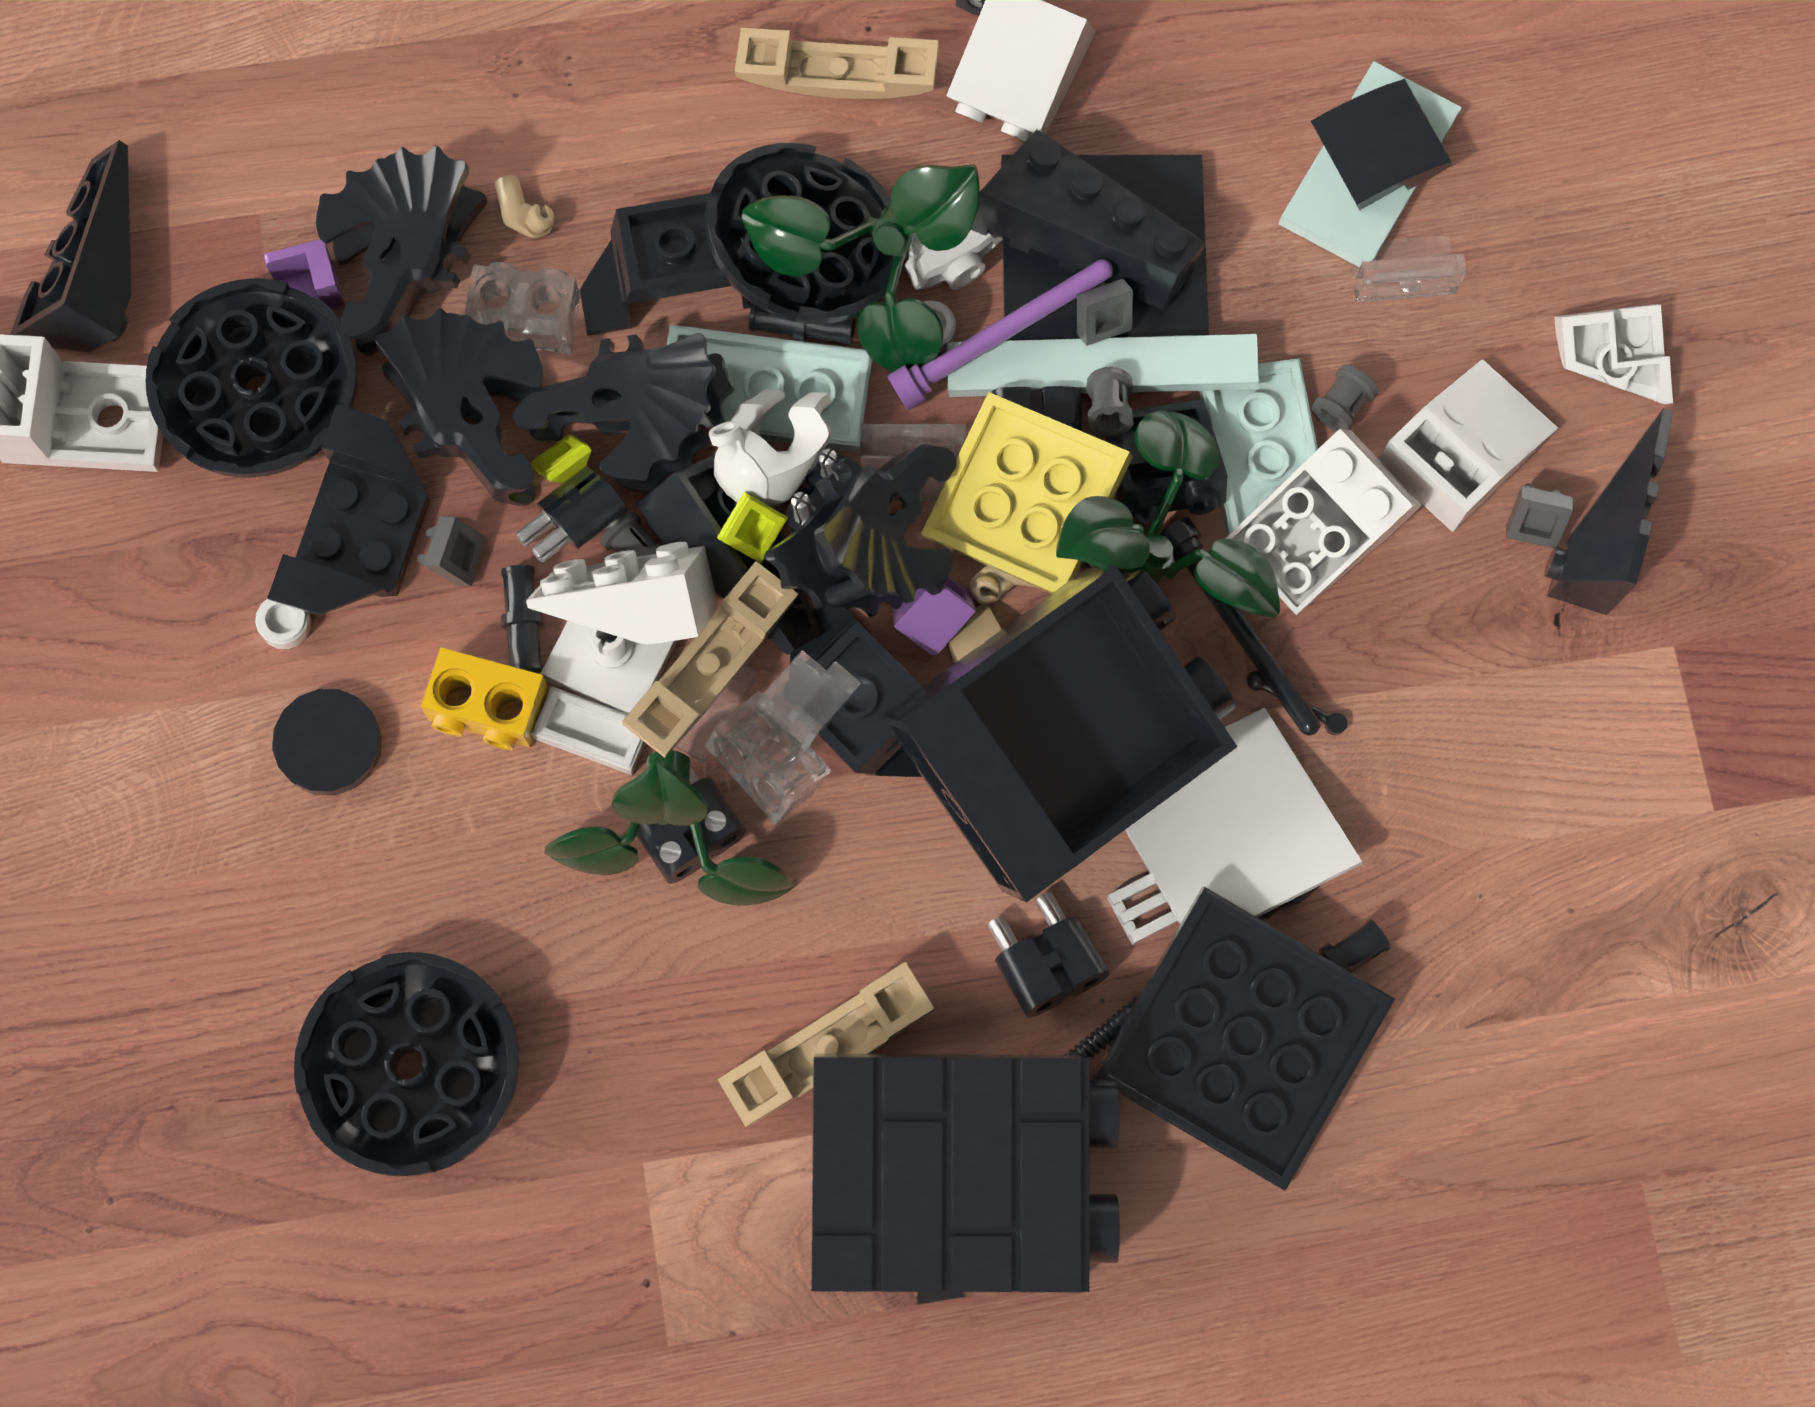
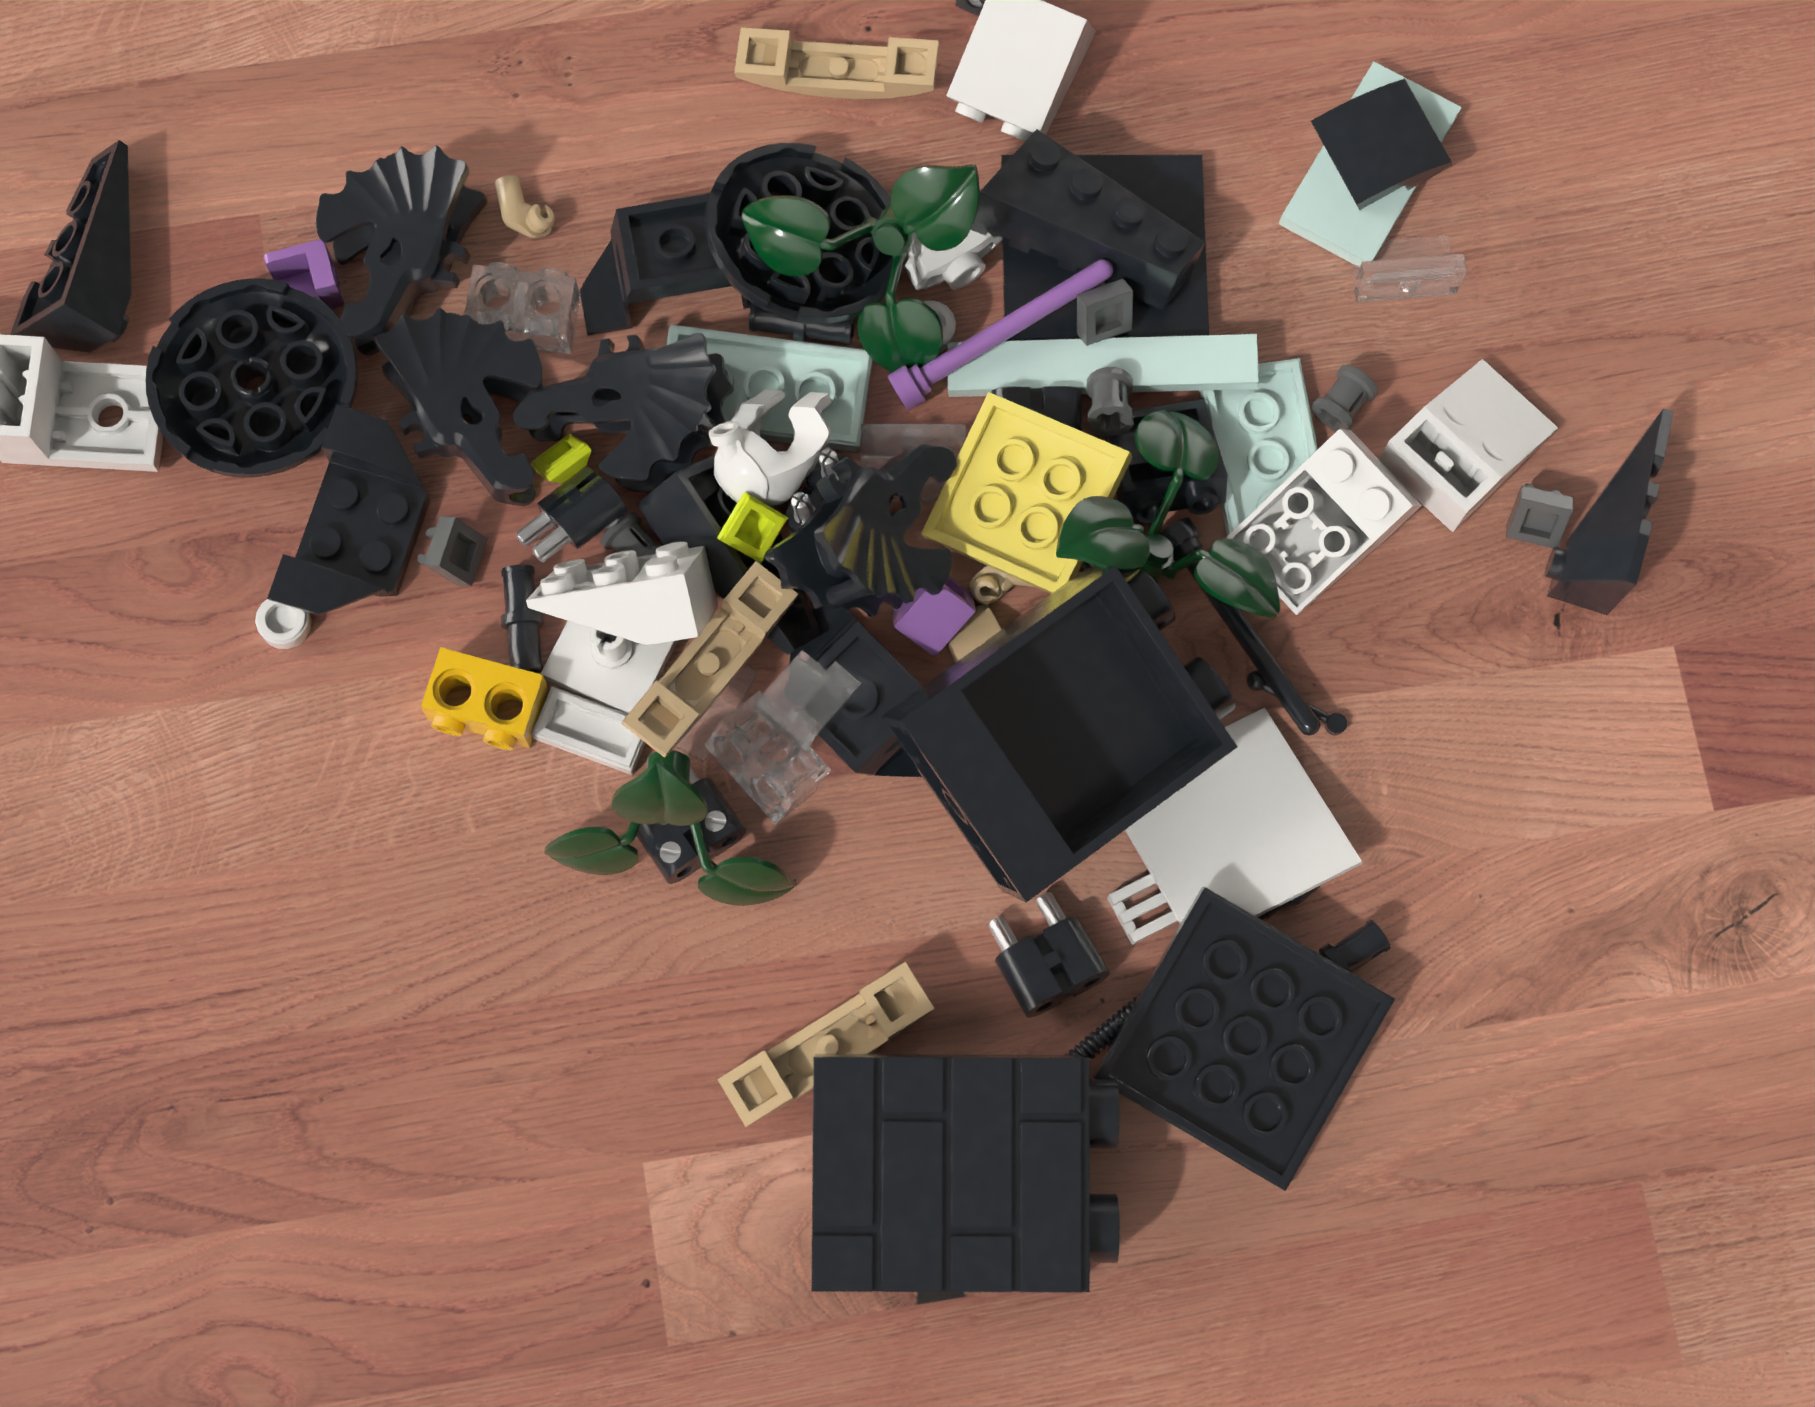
(326, 742): black tile -> none
(352, 1054): black brick -> none
(1618, 349): white slope -> none

